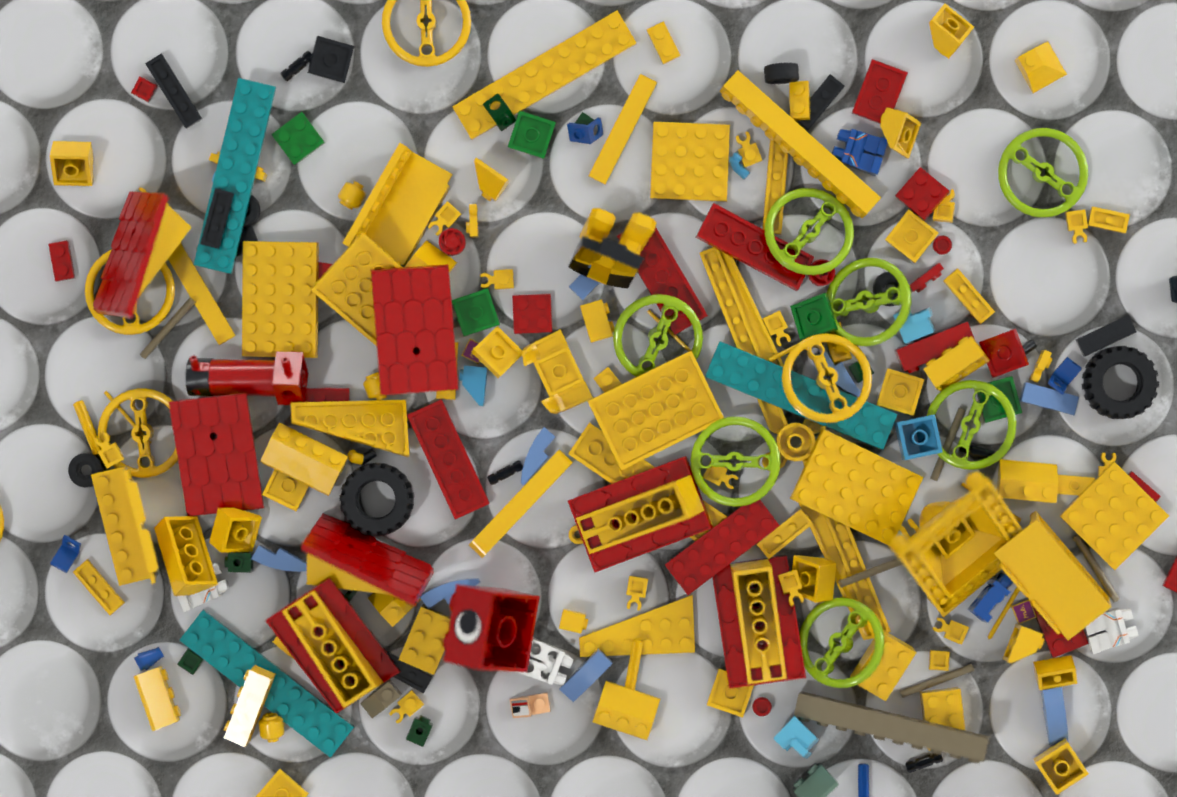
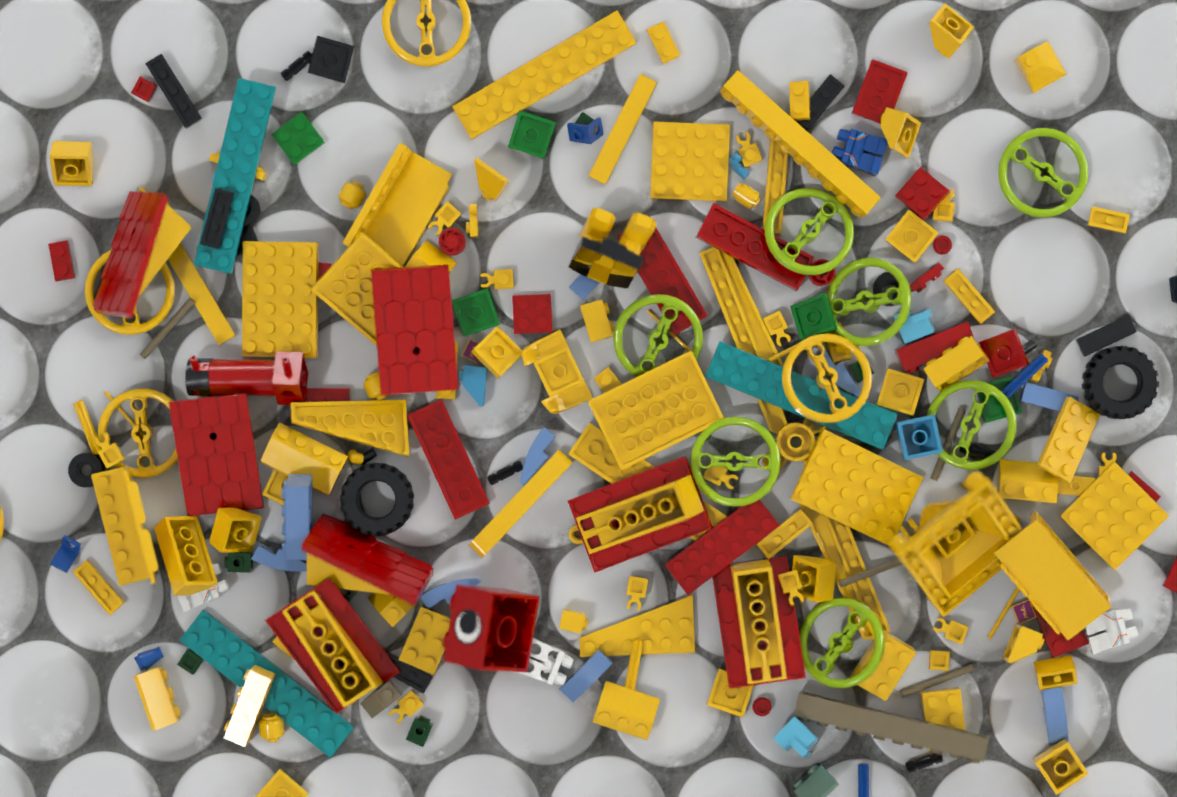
(296, 514): none -> medium blue brick
(502, 116): dark green bracket -> none
(530, 705): light nougat slope -> none
(746, 196): none -> yellow brick
(781, 73): black tyre -> none
(990, 597): blue hips -> none
(1025, 375): none -> blue axle
(1064, 375): blue bracket -> none
(1068, 439): none -> yellow plate
(1077, 222): yellow plate -> none
(1096, 568): dark tan bar -> none

